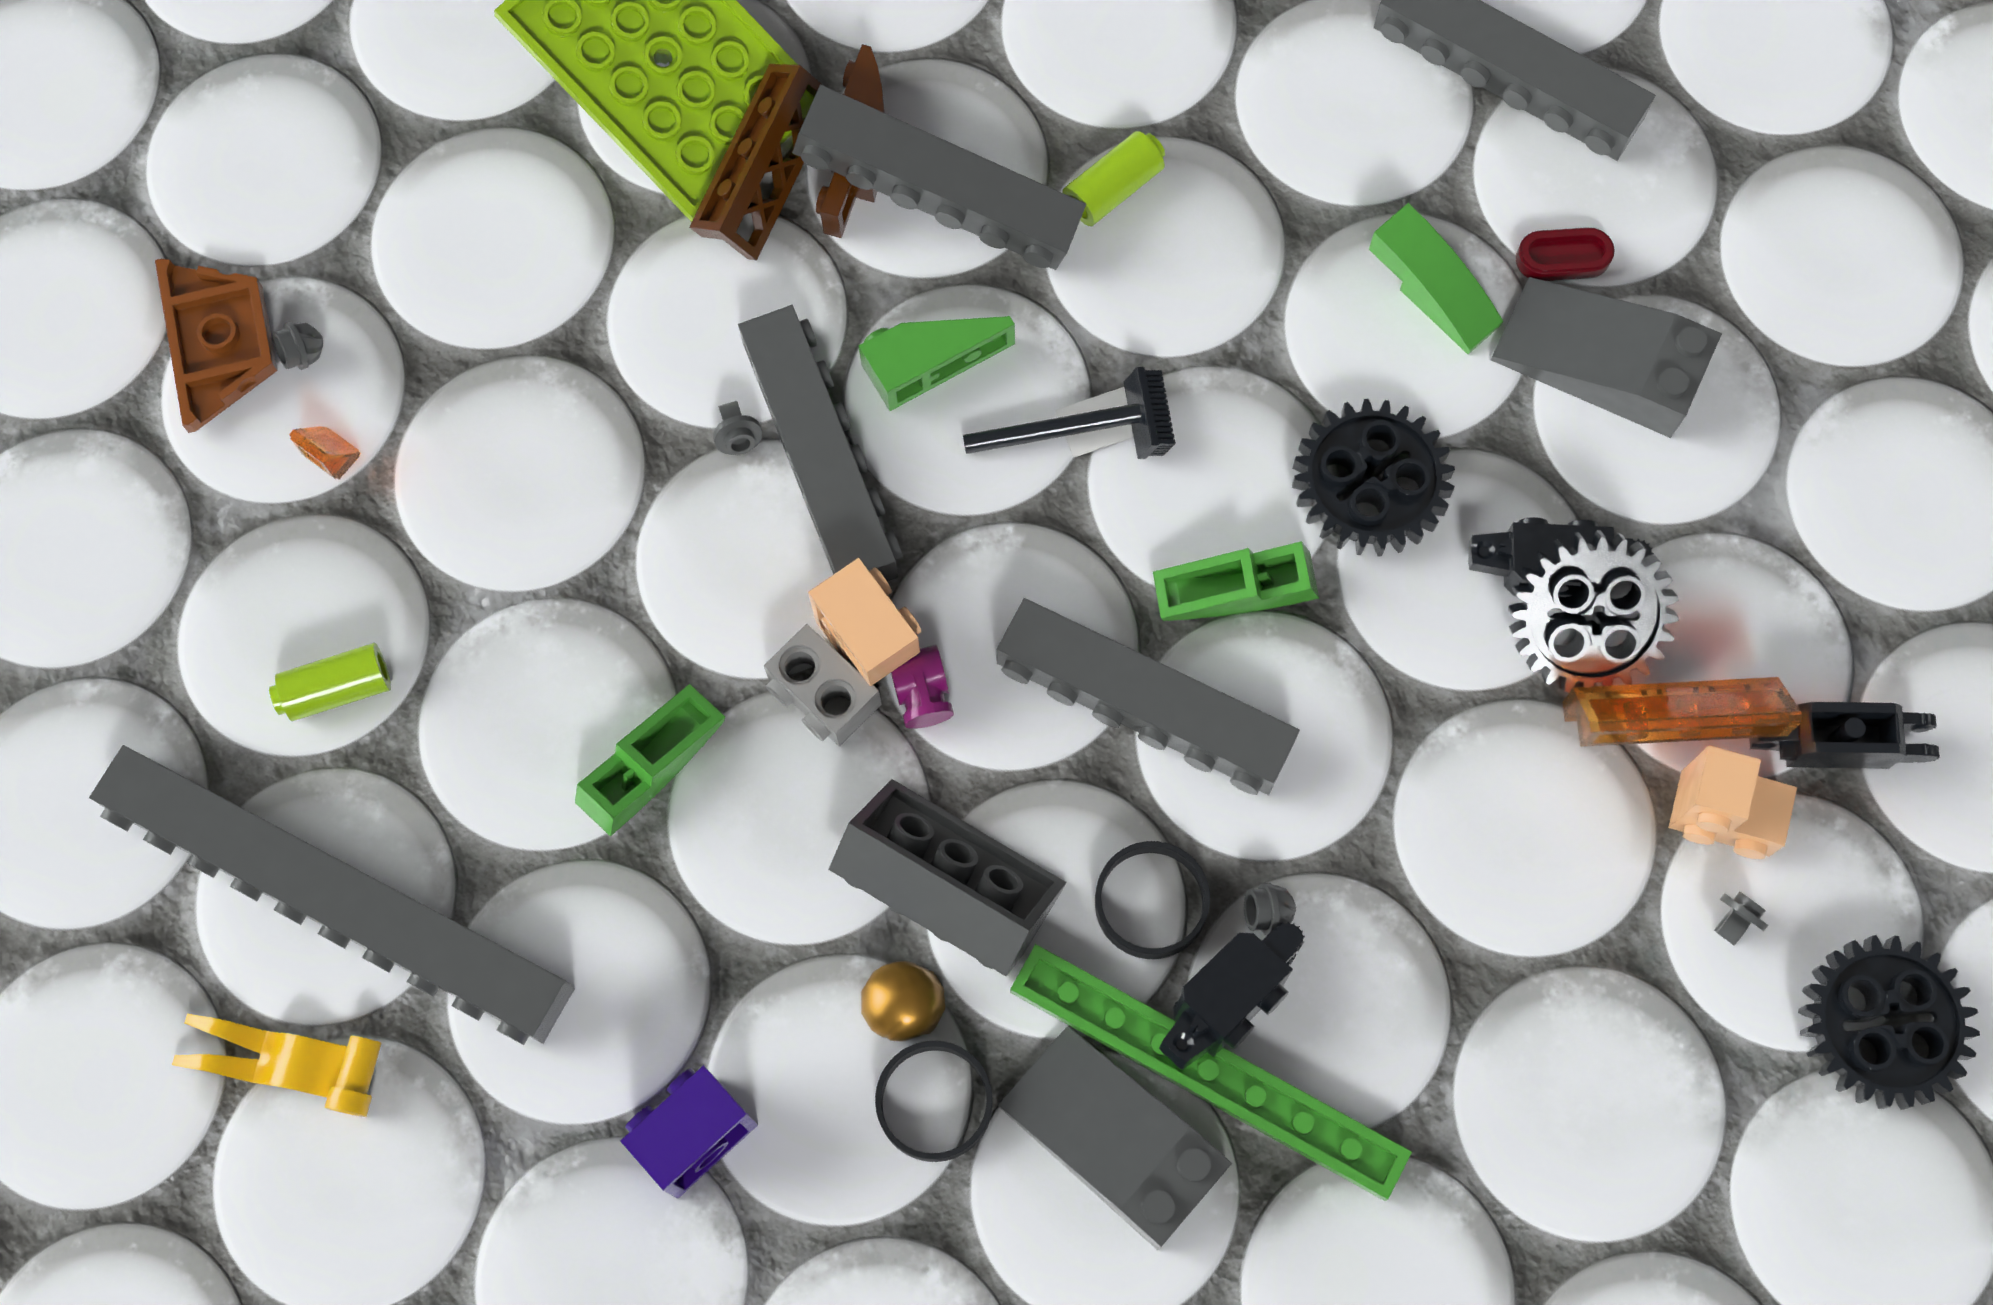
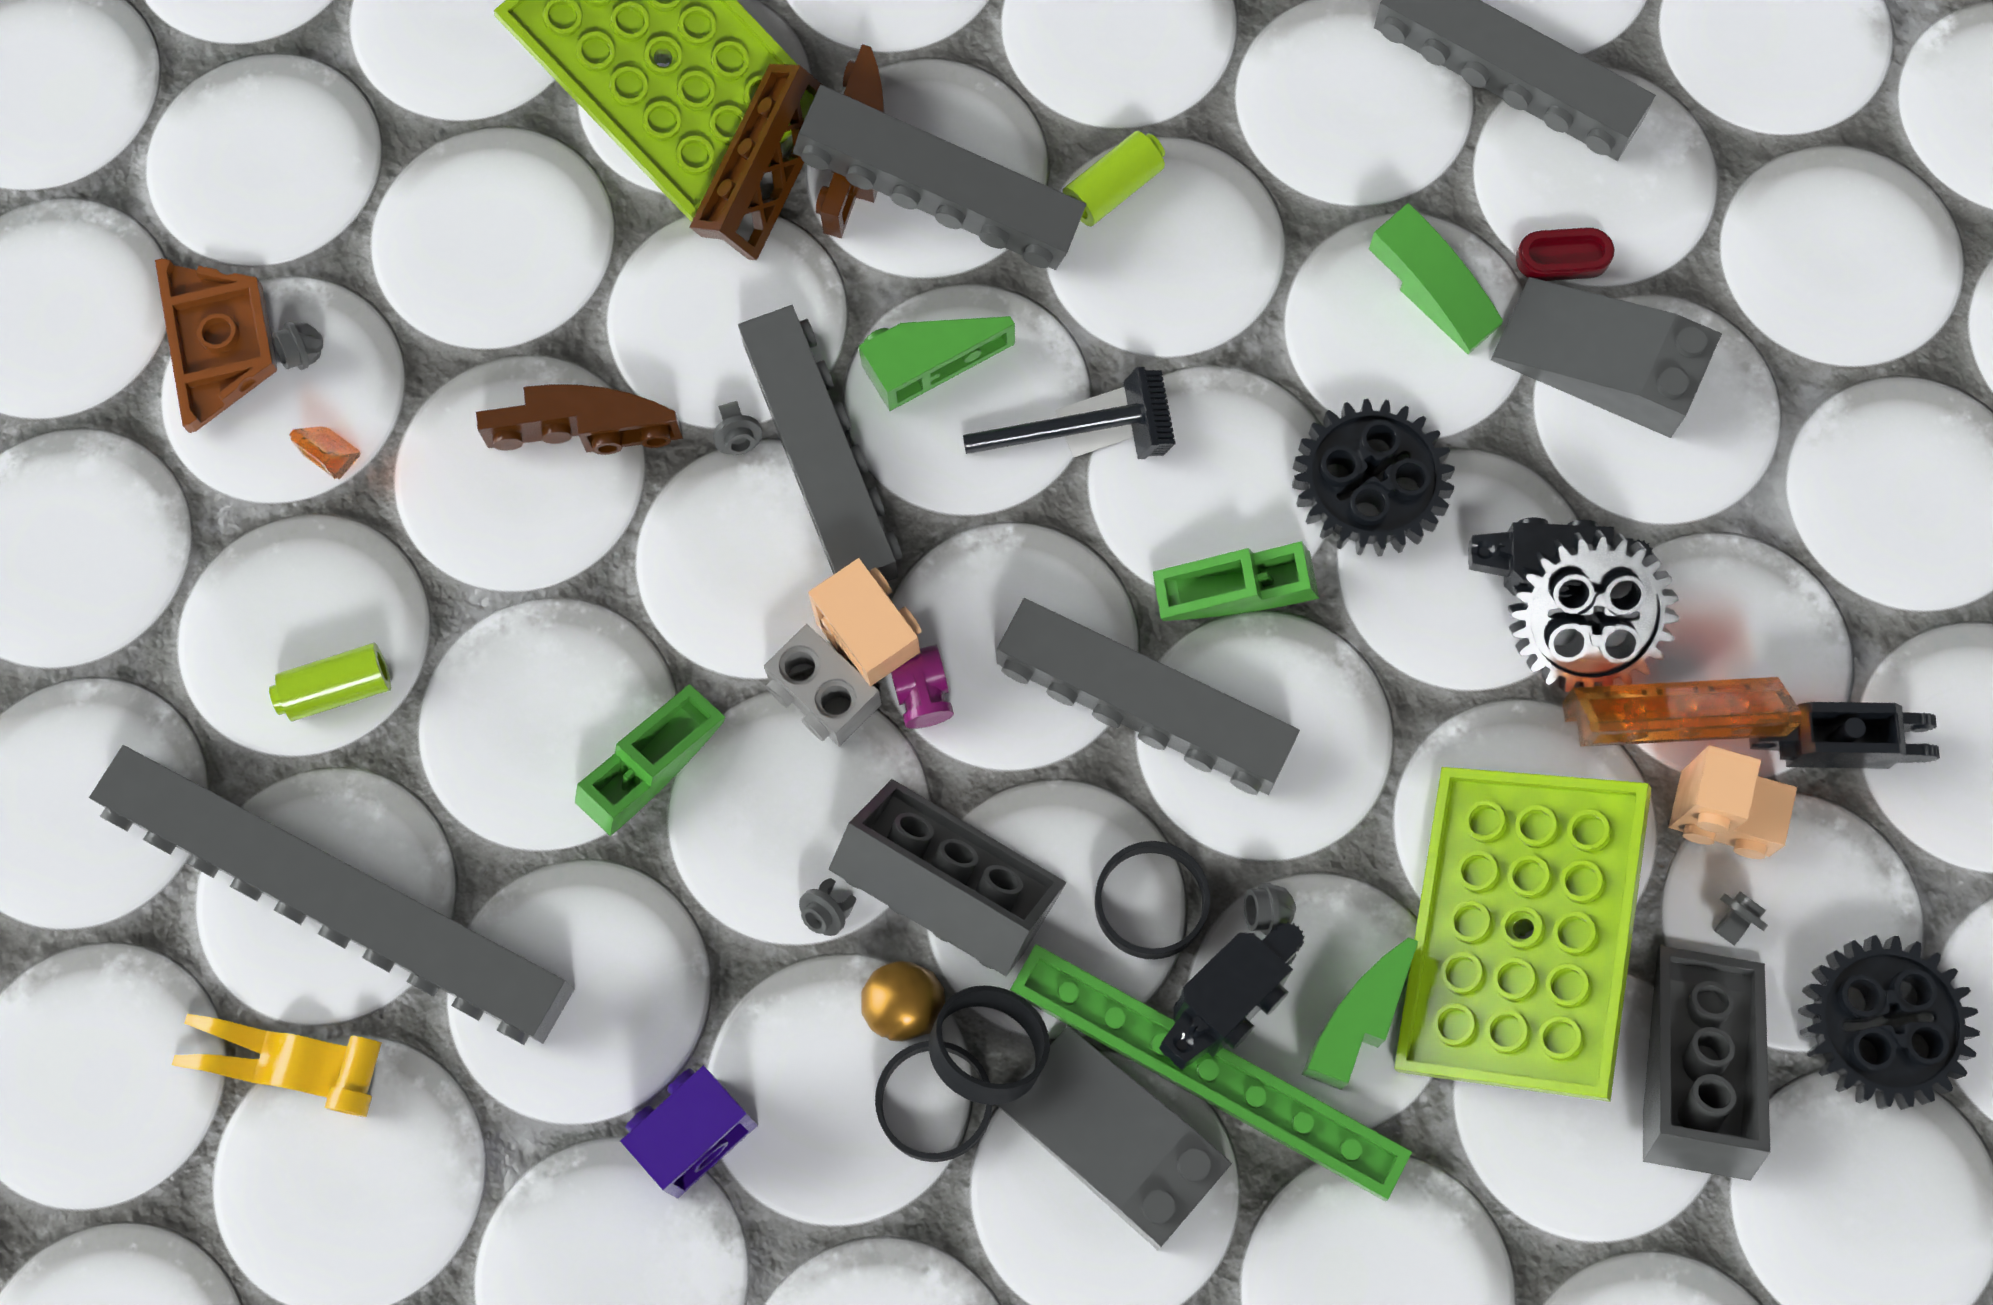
(598, 415): none -> reddish brown slope
(822, 912): none -> dark grey plate
(1011, 1005): none -> black tyre
(1360, 1017): none -> bright green slope
(1509, 861): none -> lime piece
(1707, 1065): none -> dark grey slope

